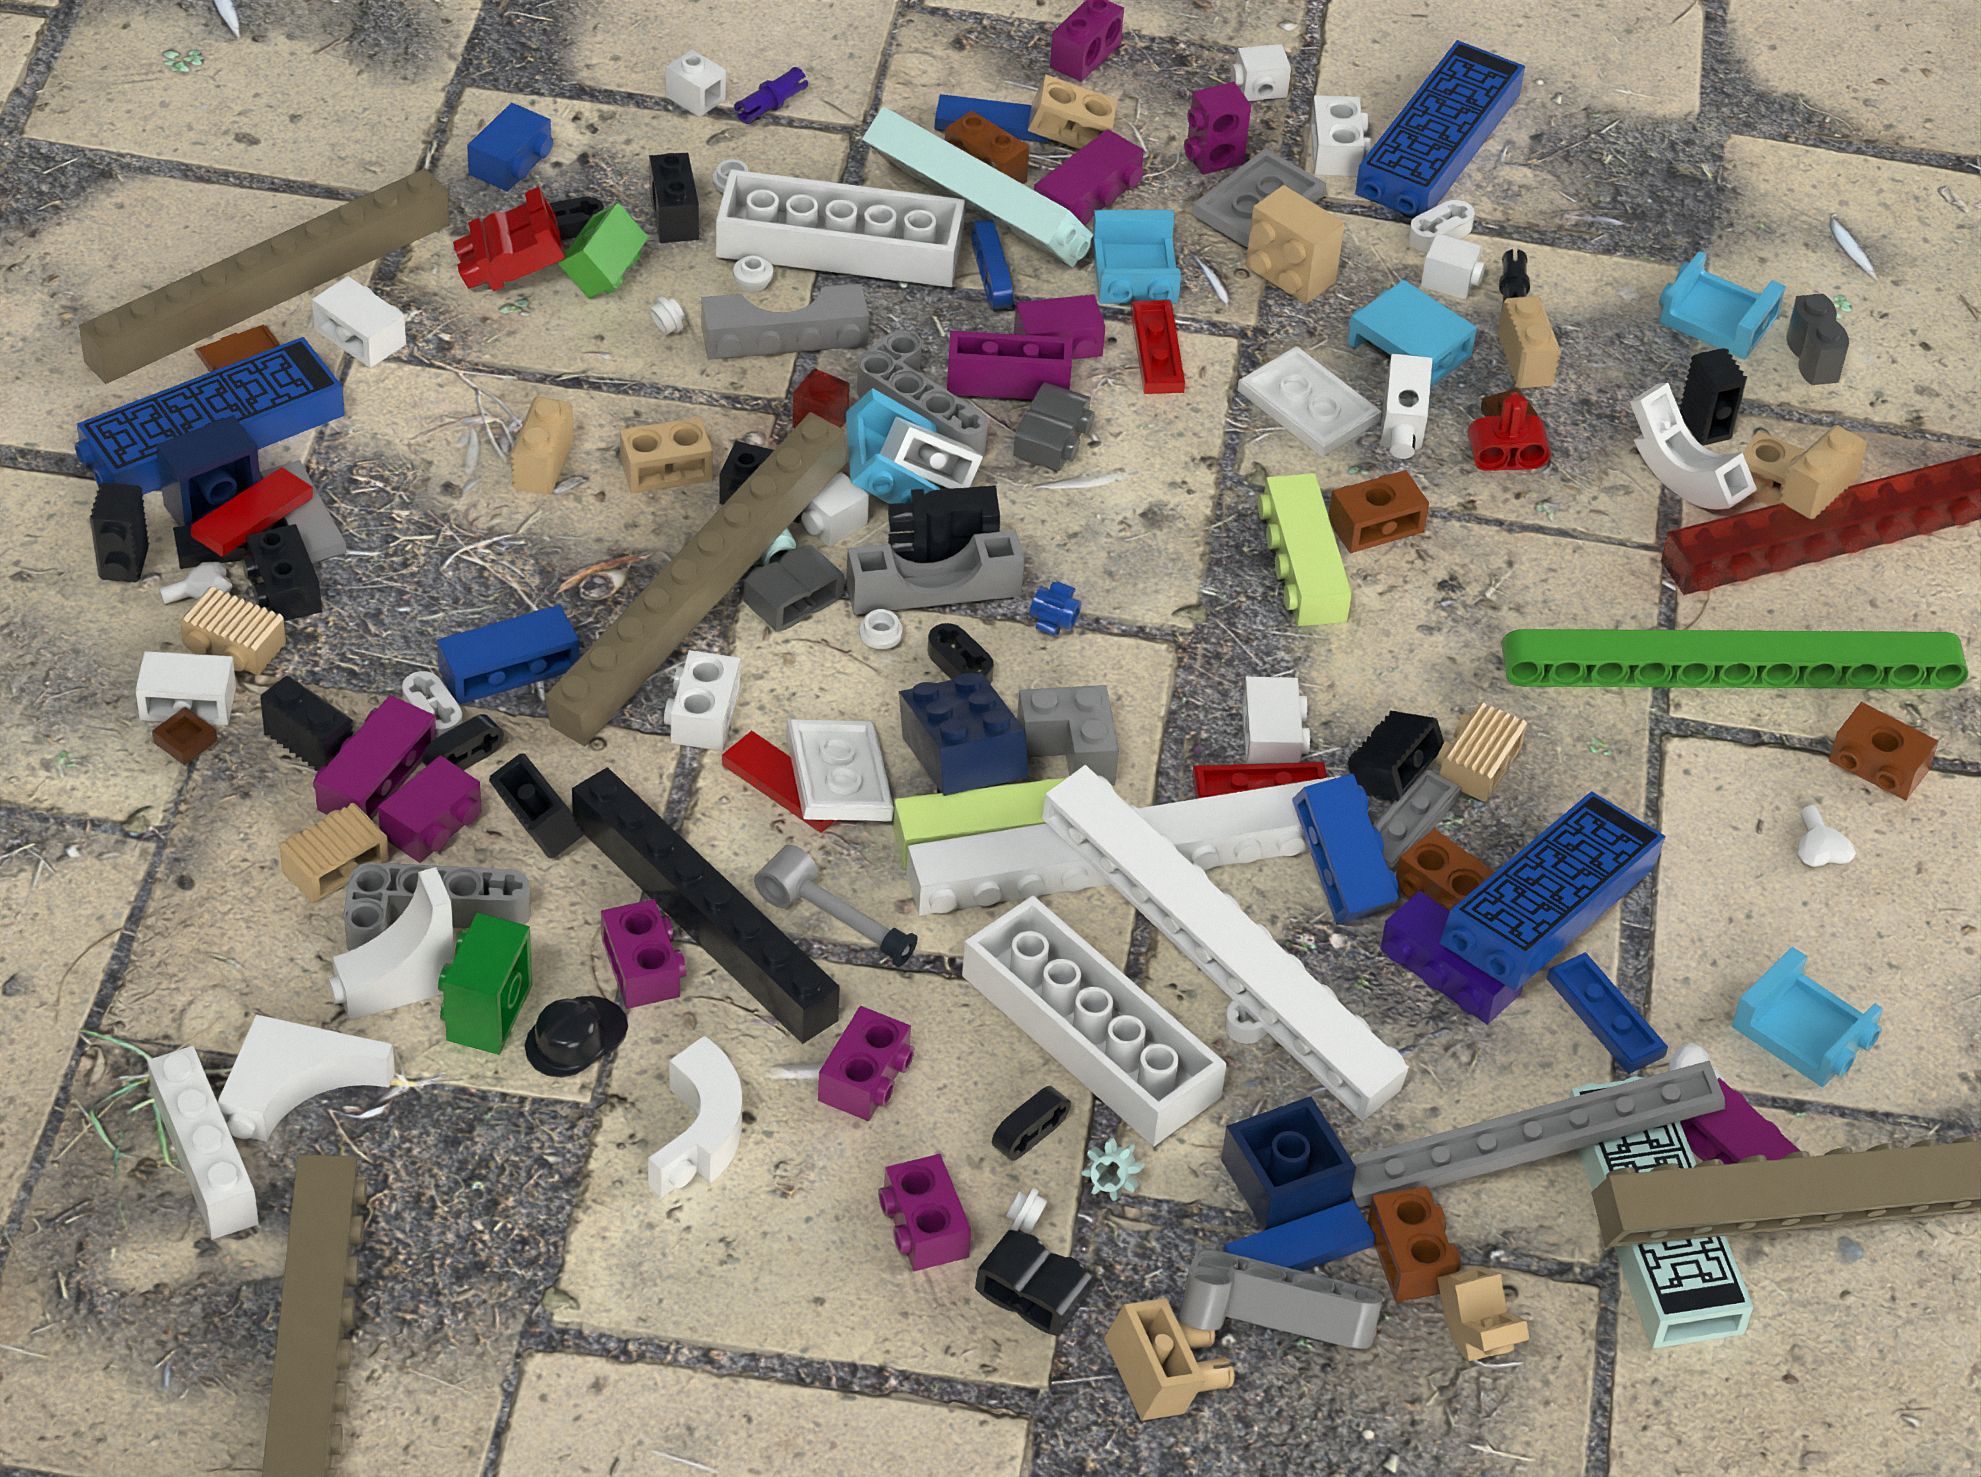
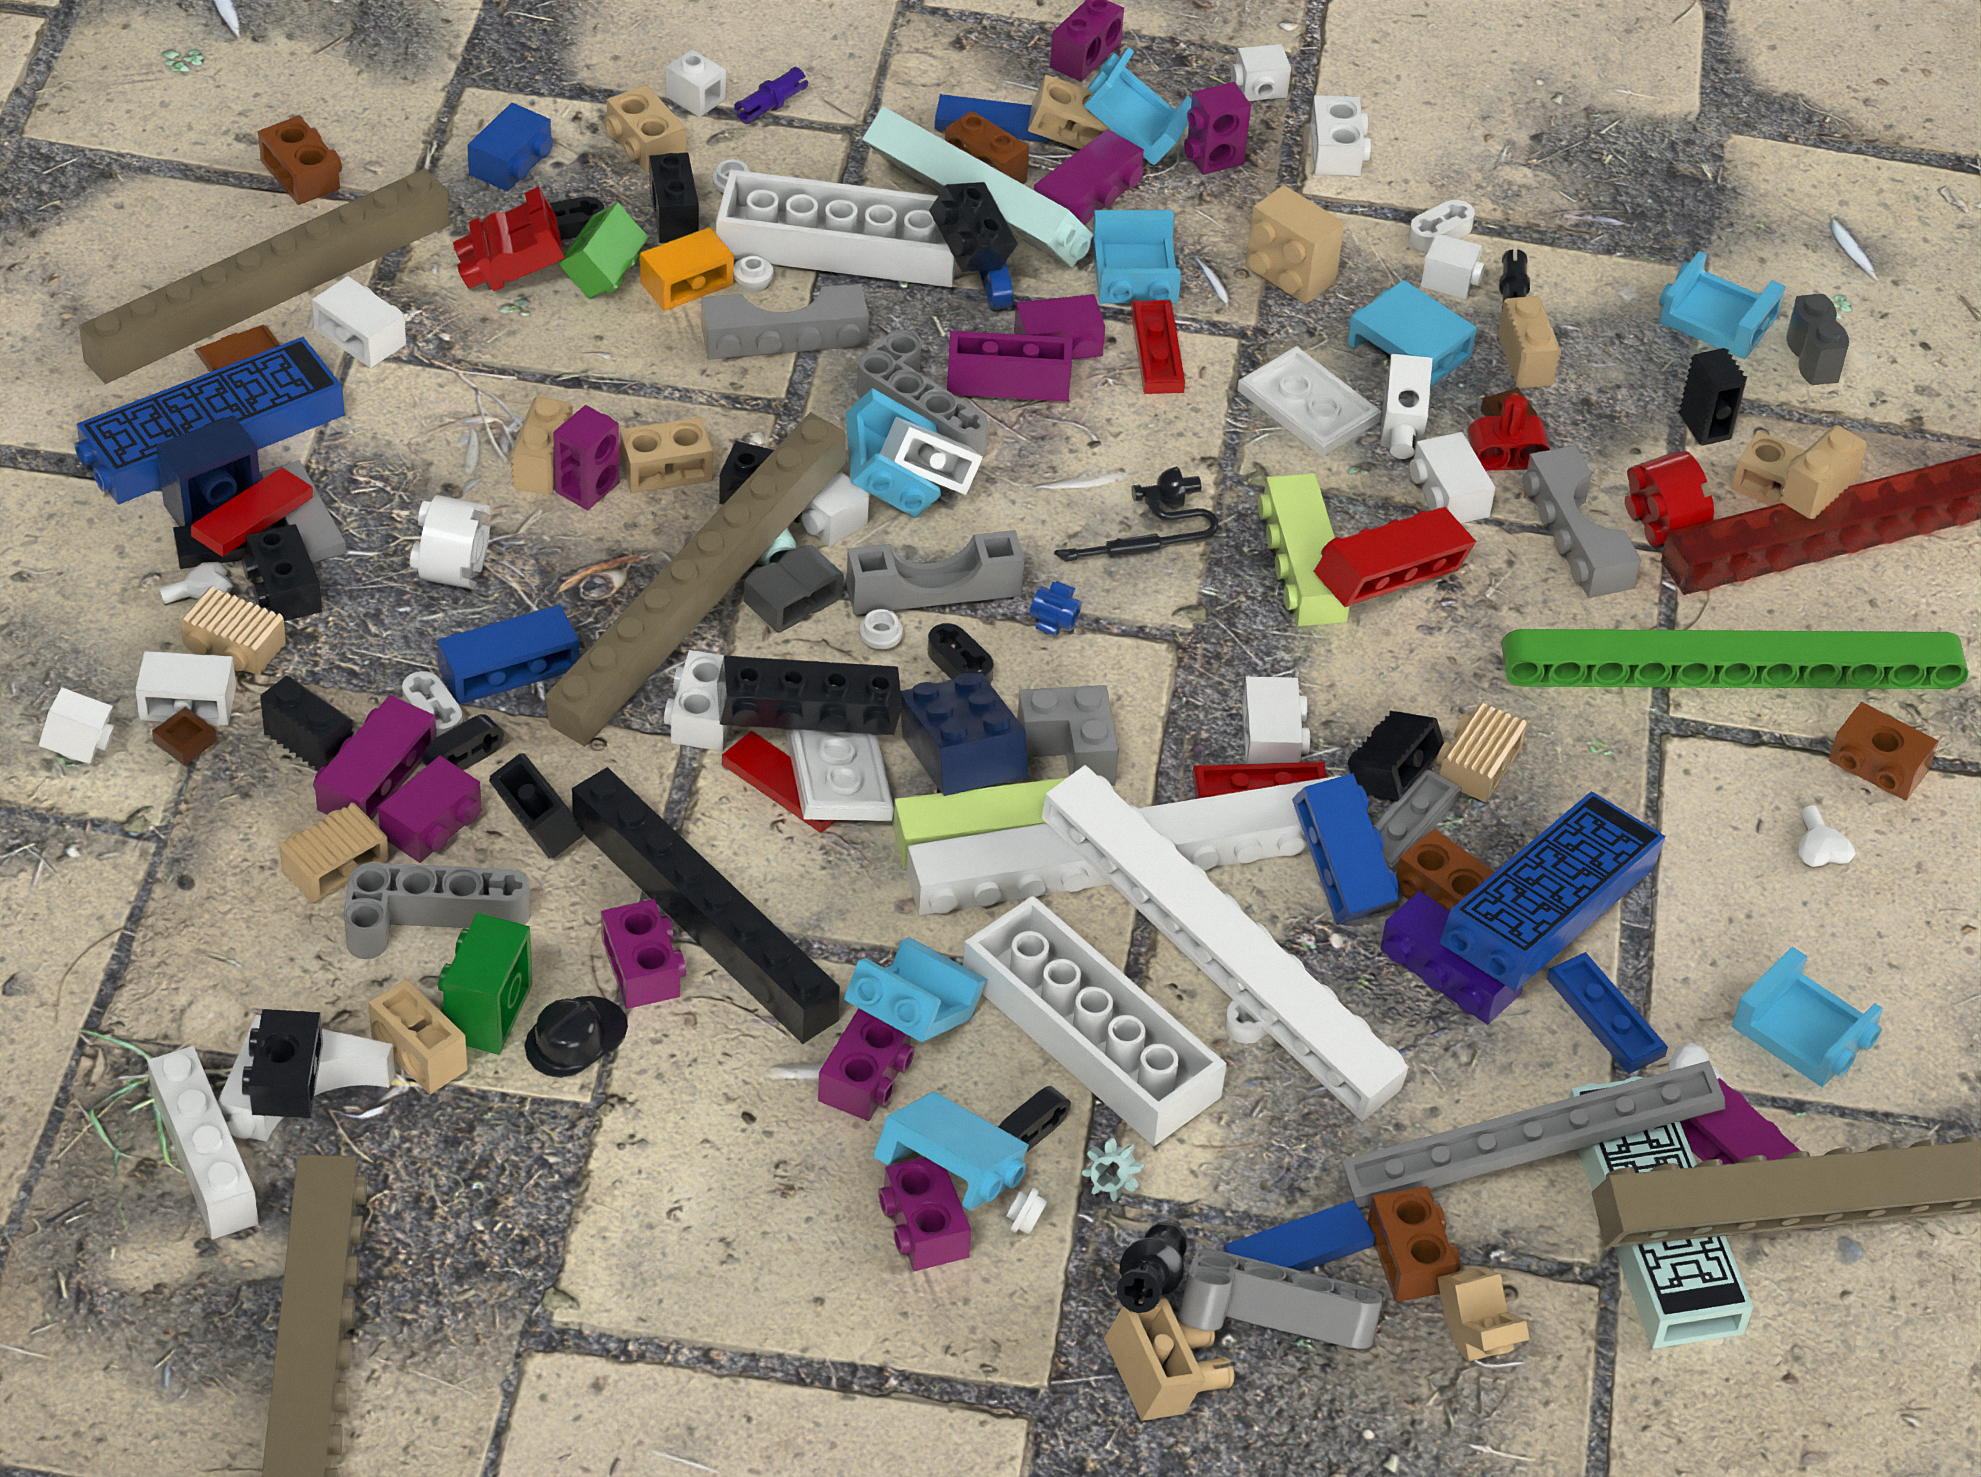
(77, 726): none -> white brick
(119, 532): black brick -> none
(284, 1063): none -> black brick
(299, 159): none -> dark orange brick
(401, 961): white arch -> none
(421, 1036): none -> tan brick
(451, 541): none -> white brick
(586, 457): none -> magenta brick
(644, 125): none -> tan brick
(667, 315): white plate -> none
(686, 268): none -> light orange brick
(712, 1089): white arch -> none
(759, 695): none -> black brick
(791, 877): light grey piece -> none
(822, 396): clear red brick -> none
(918, 992): none -> medium azure panel
(941, 522): black hips -> none
(956, 1141): none -> medium azure panel
(973, 227): none -> black brick
(1033, 1282): black brick -> none
(1053, 426): dark grey brick -> none
(1135, 109): none -> medium azure panel
(1152, 1267): none -> black piece
(1171, 491): none -> black piece
(1231, 202): light grey plate -> none
(1288, 1163): dark blue brick -> none
(1378, 511): dark orange brick -> none
(1393, 556): none -> red brick
(1440, 130): blue brick -> none
(1453, 477): none -> white brick
(1598, 556): none -> light grey arch
(1668, 495): none -> red brick
(1681, 461): white arch -> none

